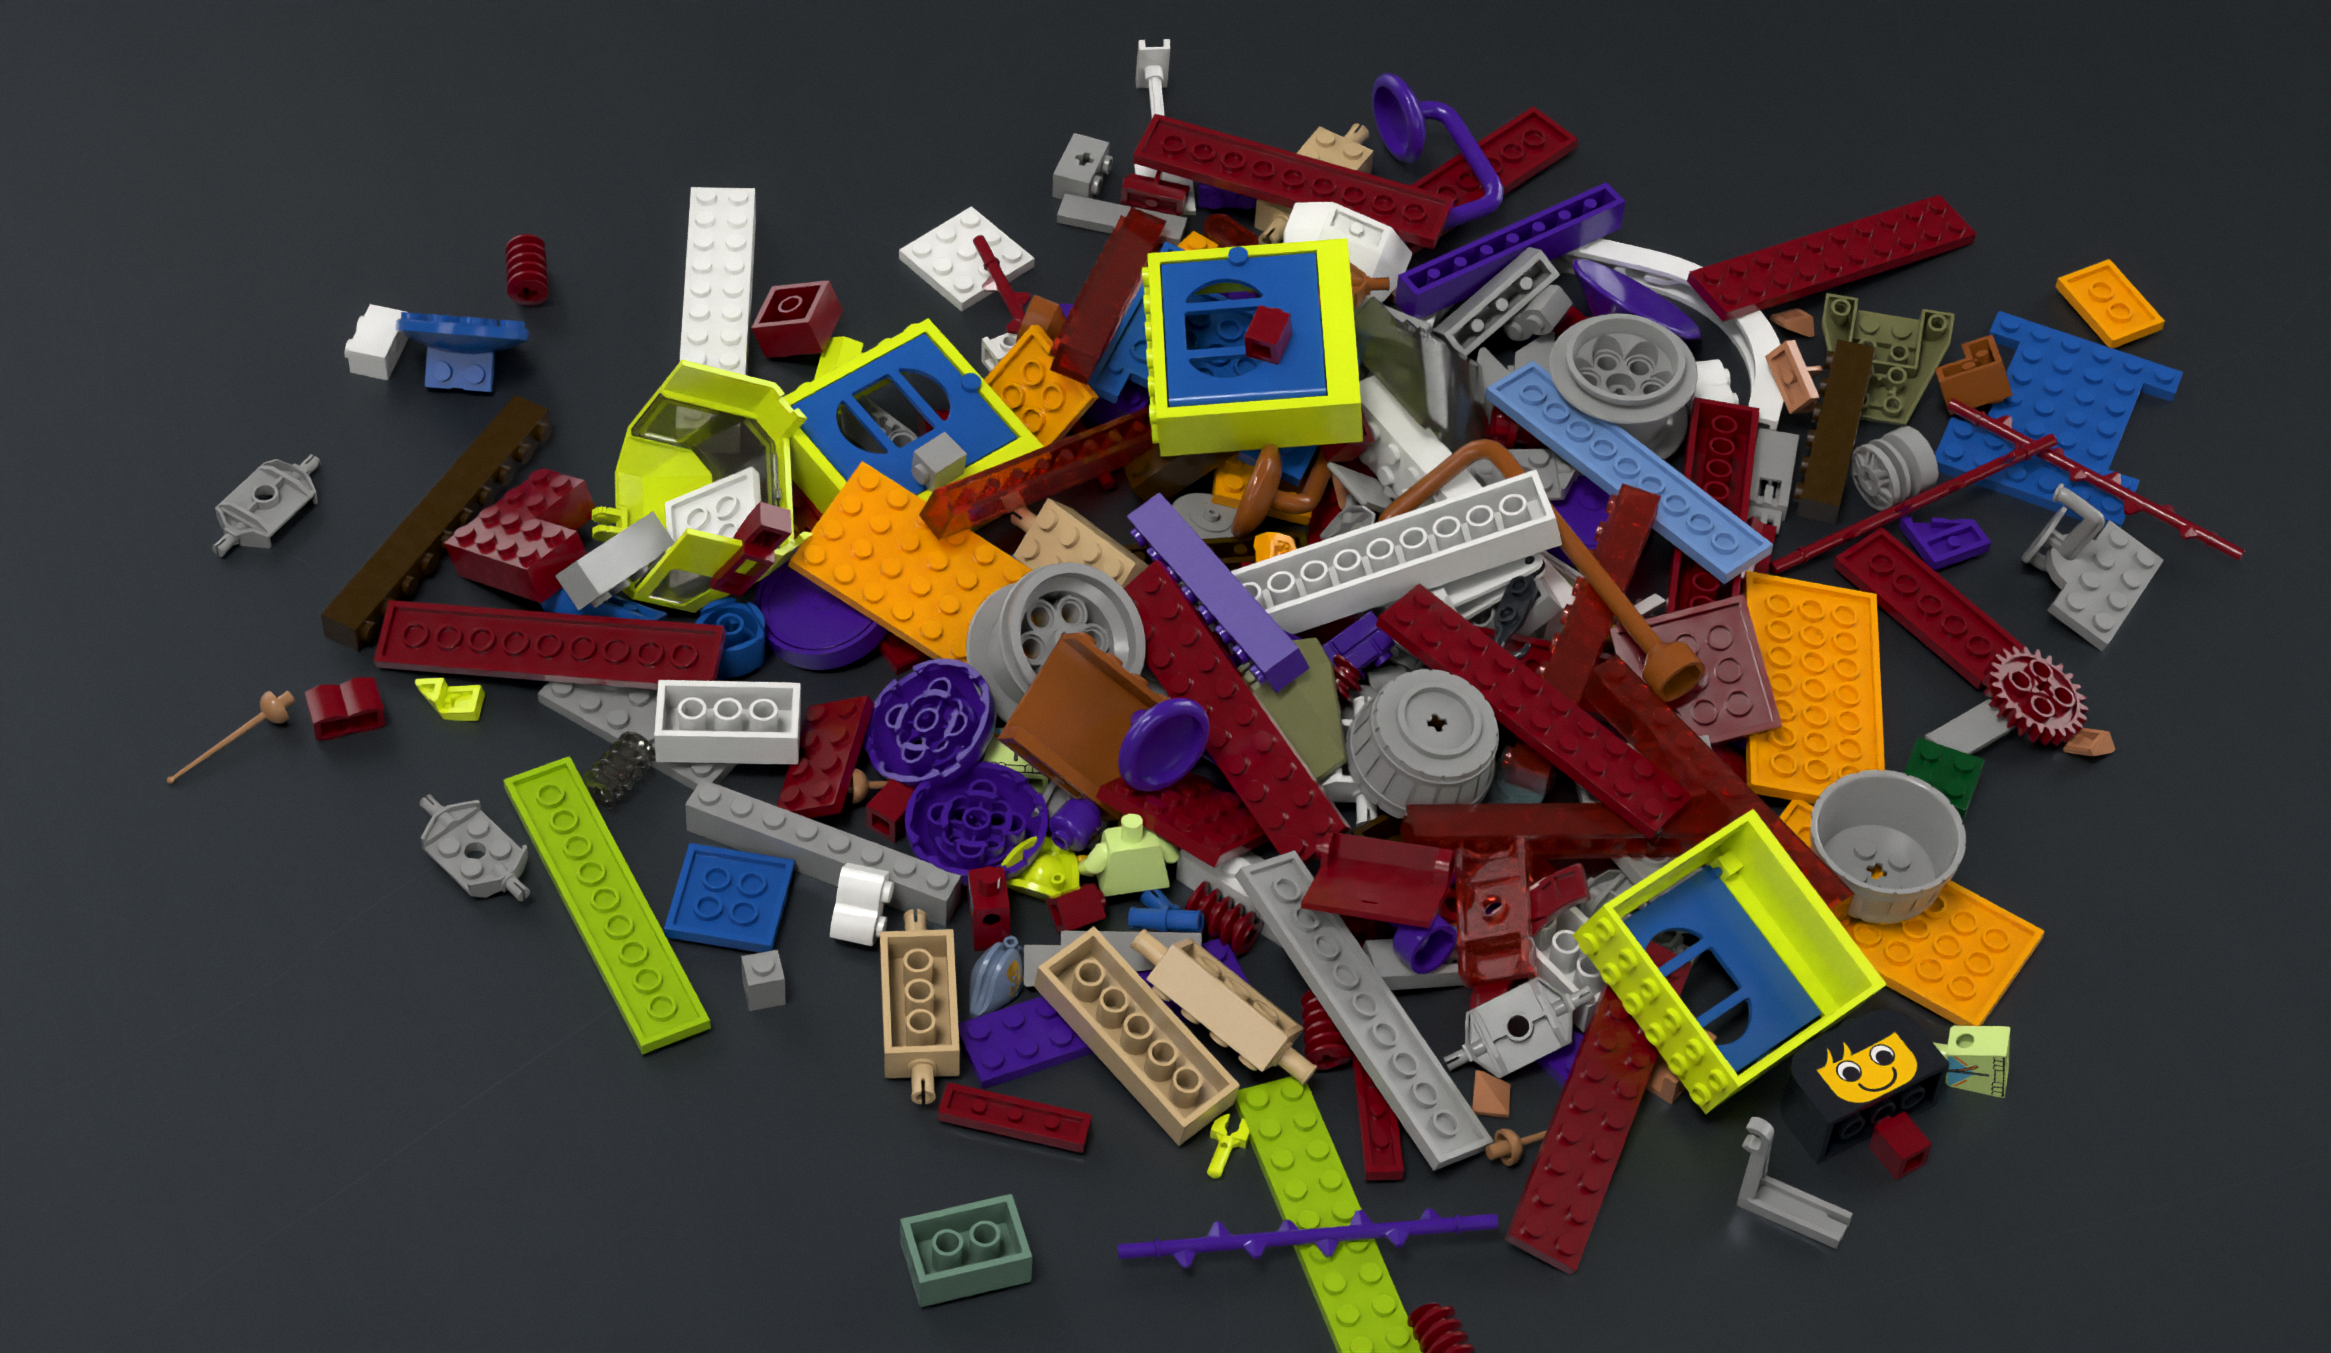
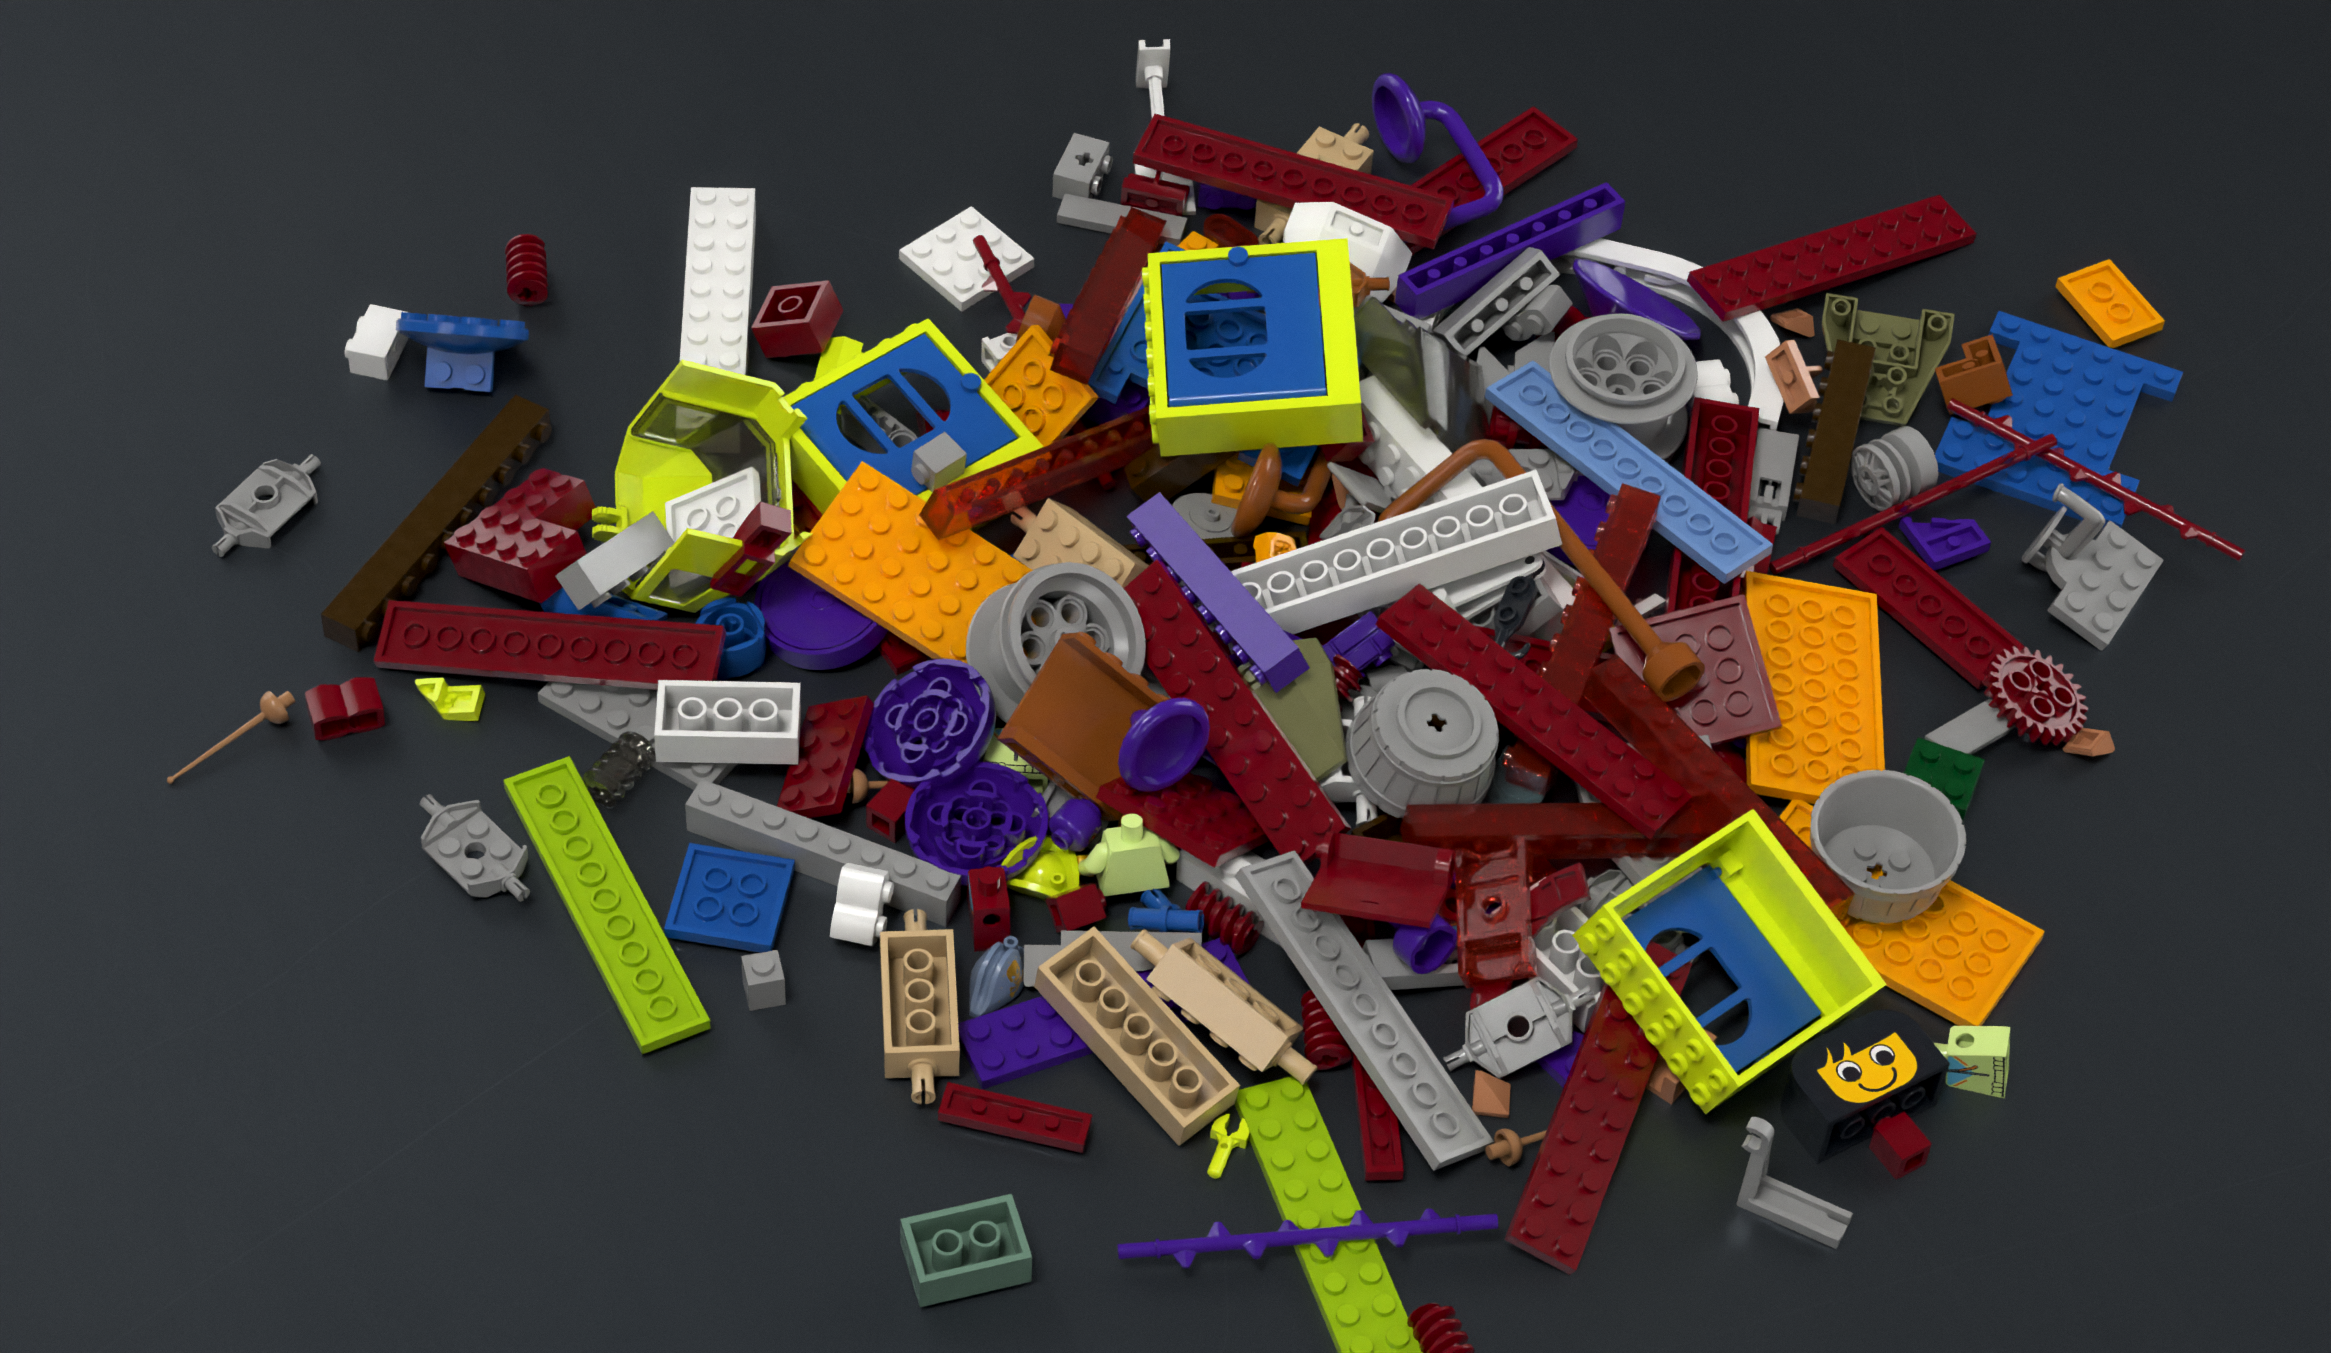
(1268, 334): dark red brick -> none

